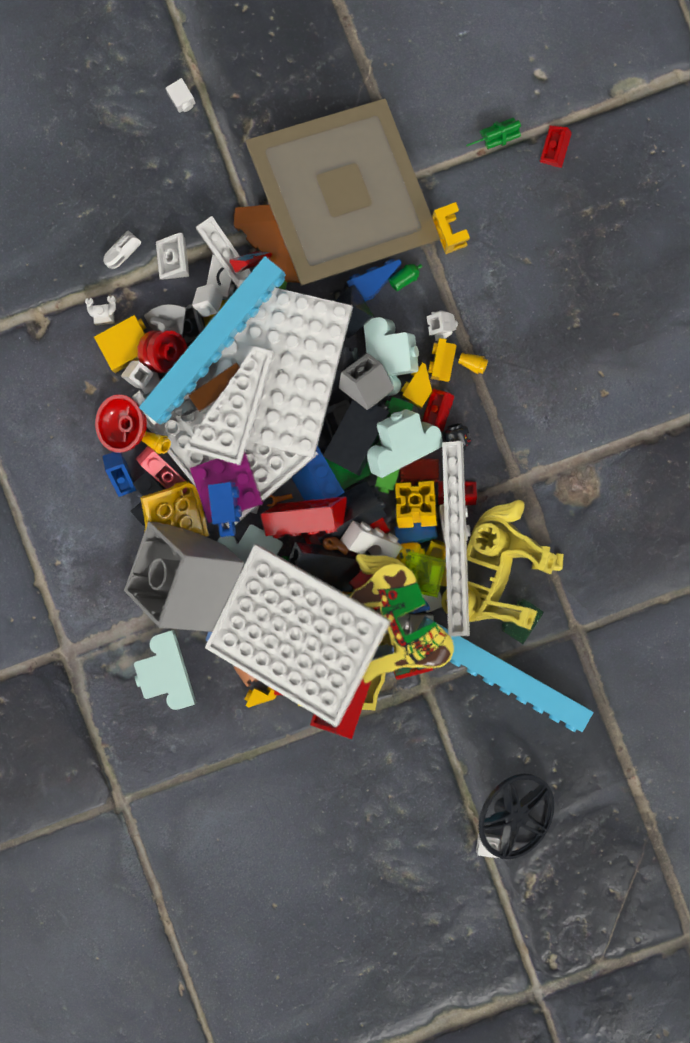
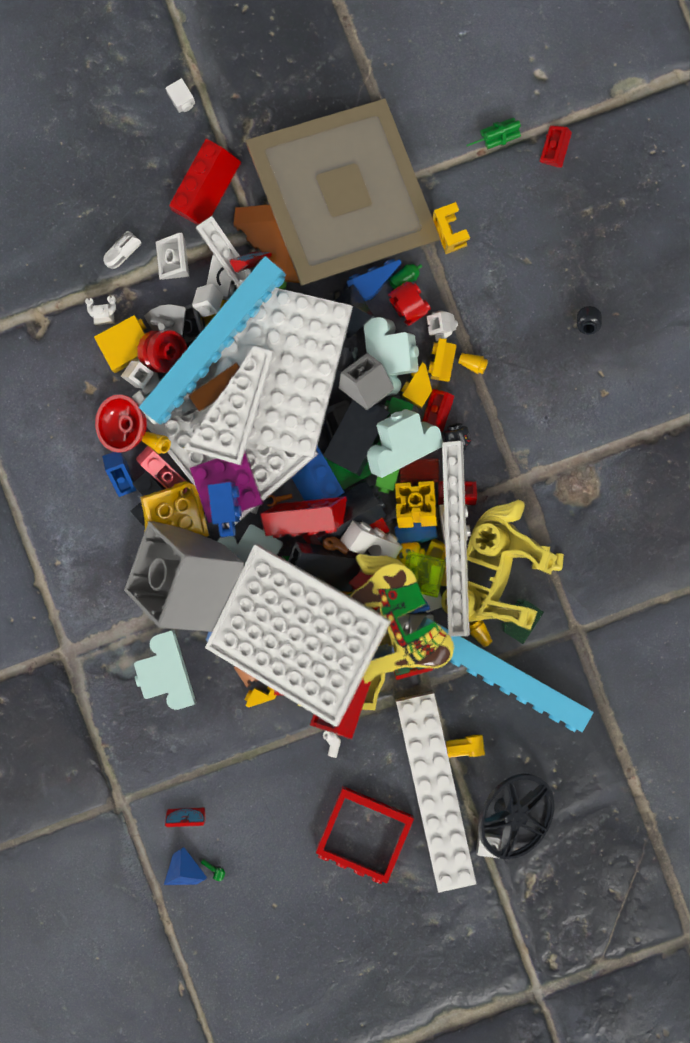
(183, 870): none -> blue slope
(185, 817): none -> slope
(205, 183): none -> red slope
(219, 873): none -> green hand
(334, 742): none -> white arm
(377, 806): none -> red window
(408, 302): none -> red brick
(435, 791): none -> white brick
(471, 746): none -> yellow piece
(480, 632): none -> yellow cone
(589, 320): none -> black head

